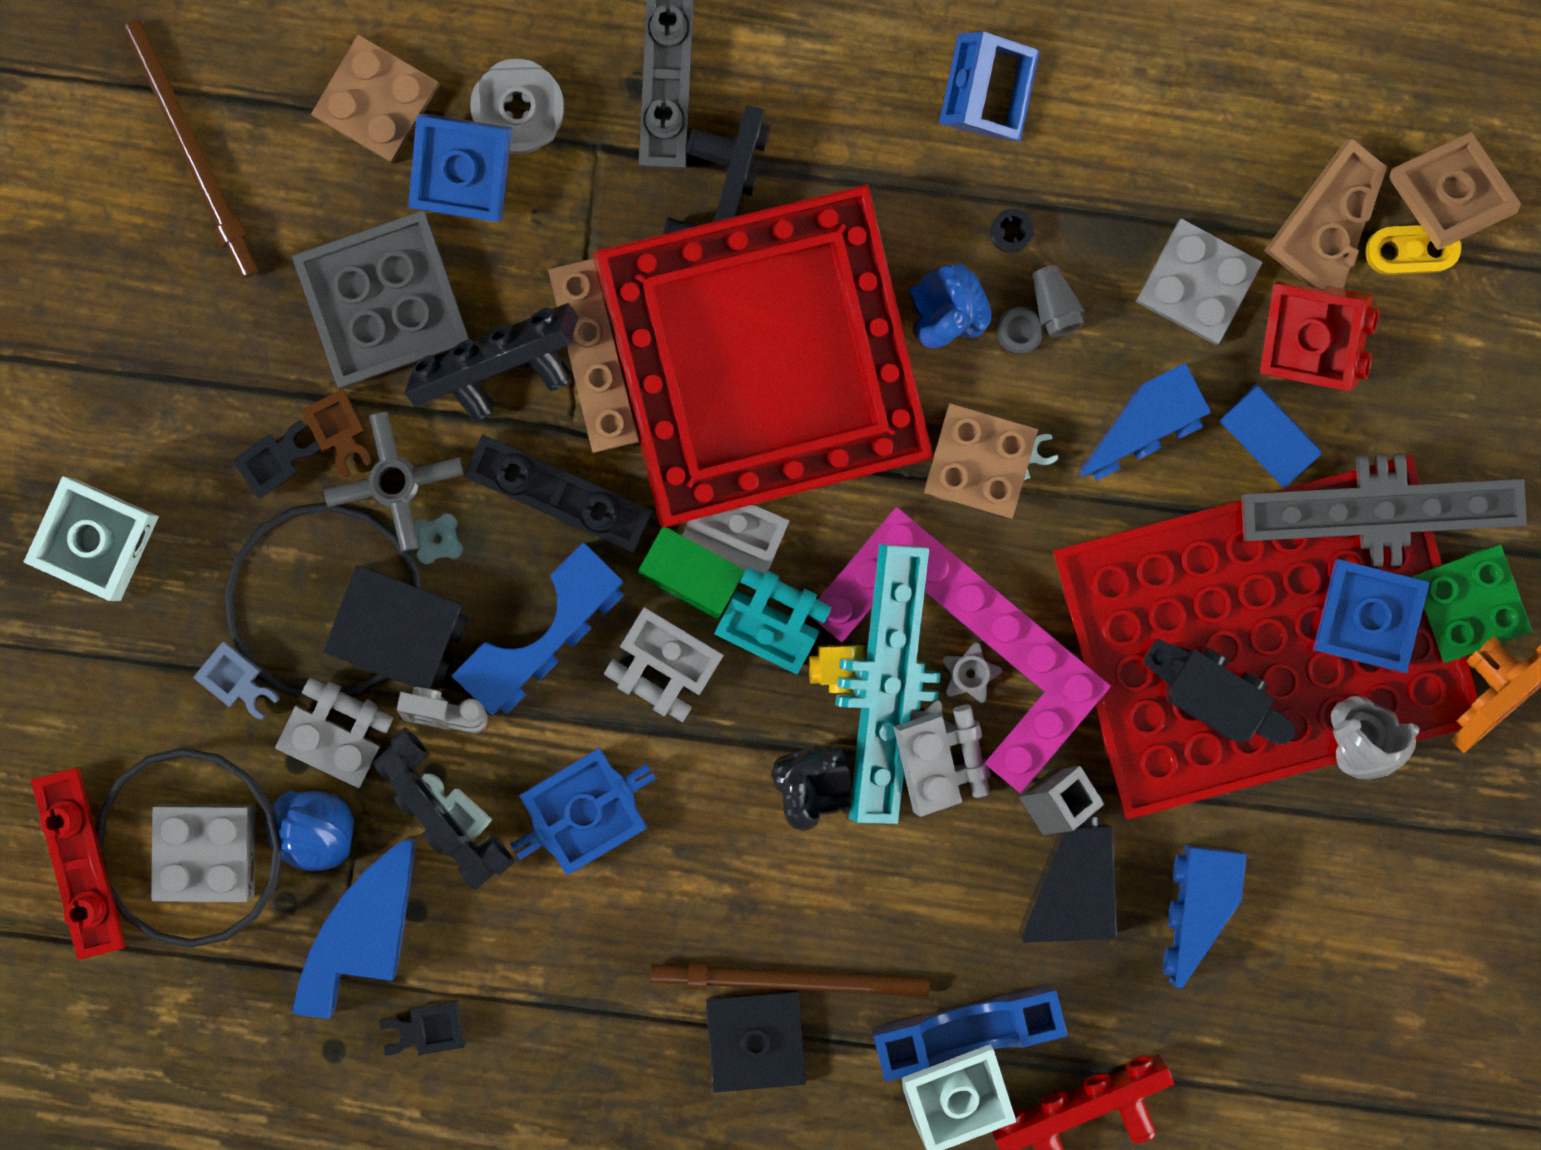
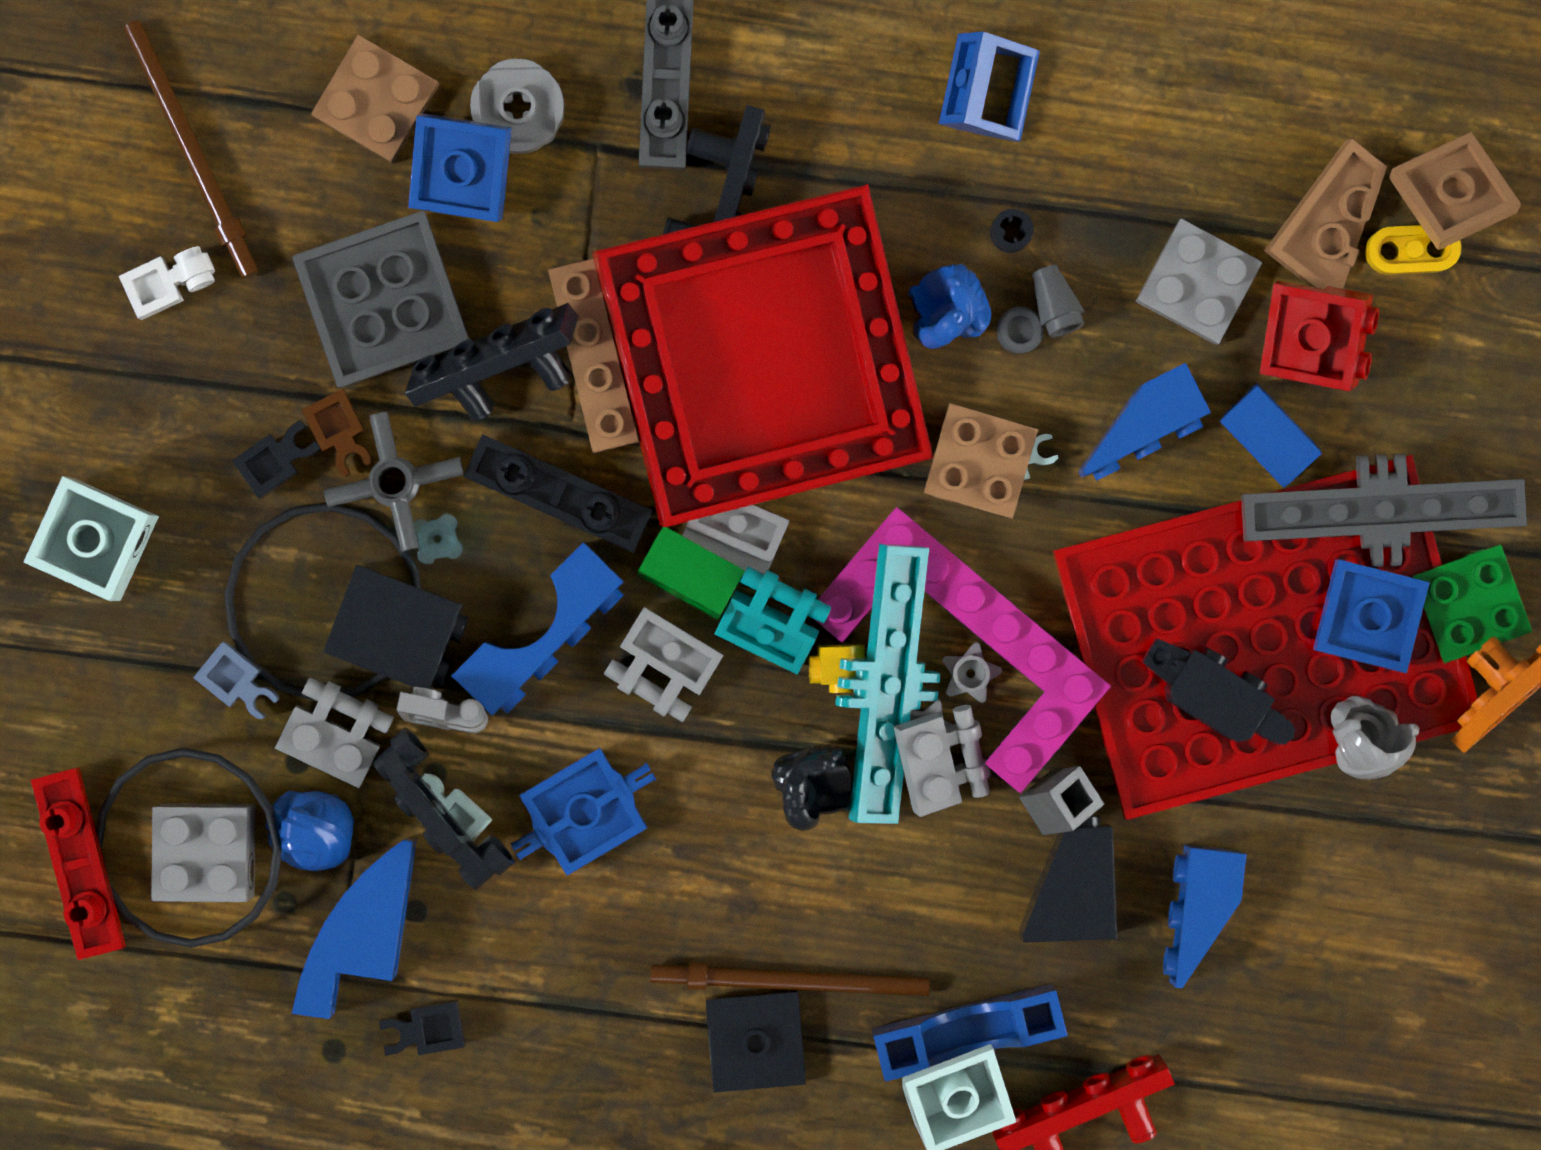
(155, 286): none -> white plate

